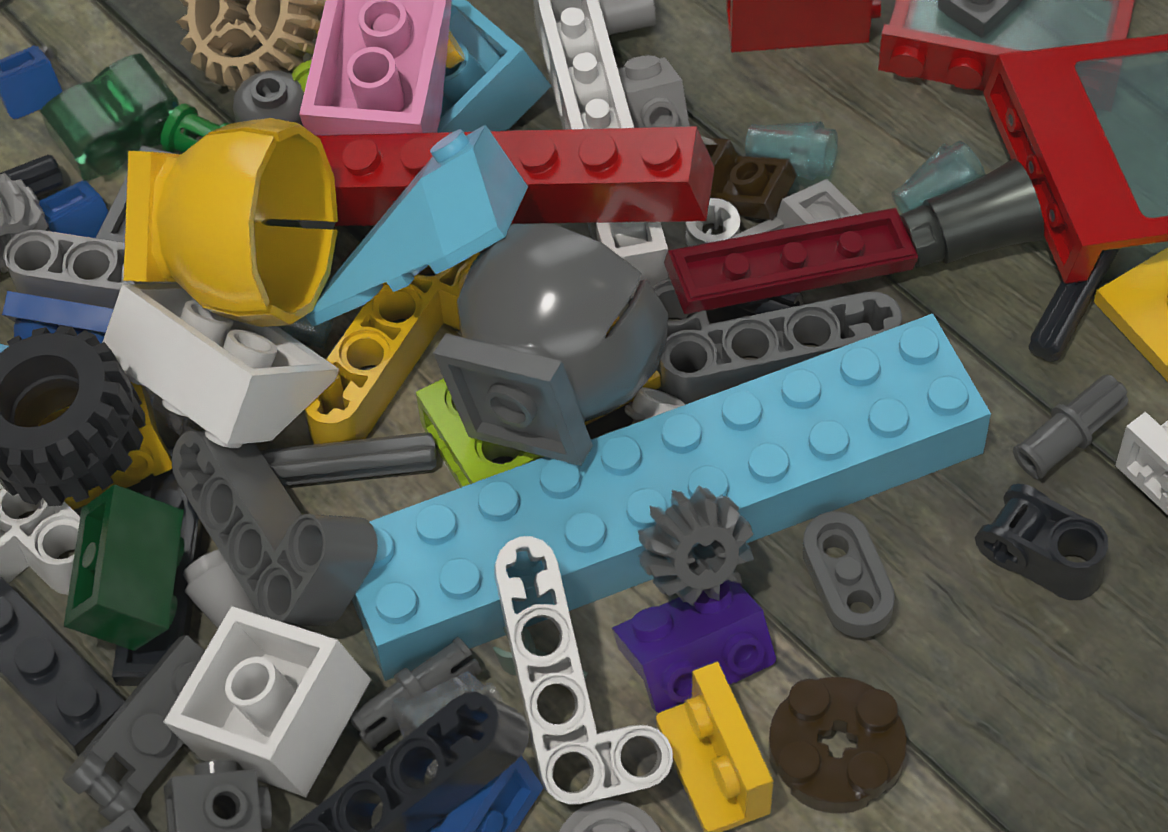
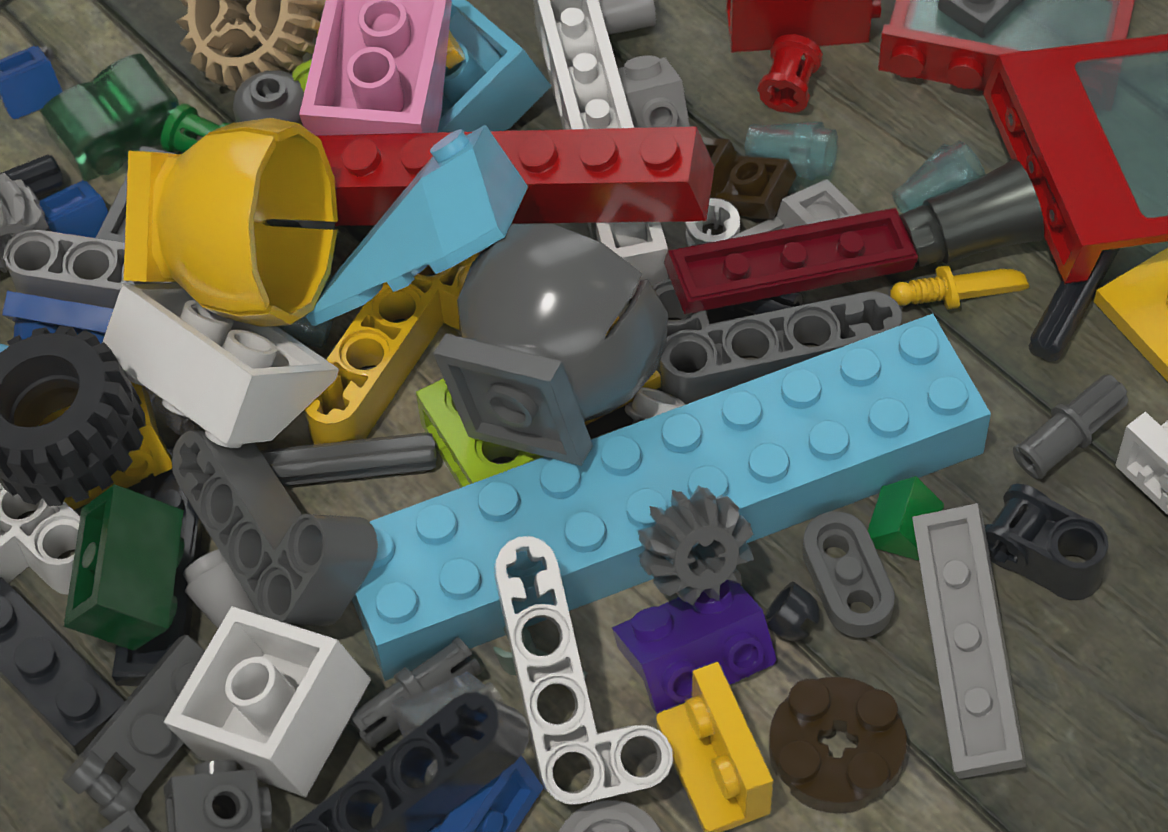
(790, 73): none -> red bush
(790, 611): none -> black hinge
(892, 520): none -> green slope
(956, 287): none -> yellow piece
(968, 642): none -> light grey plate

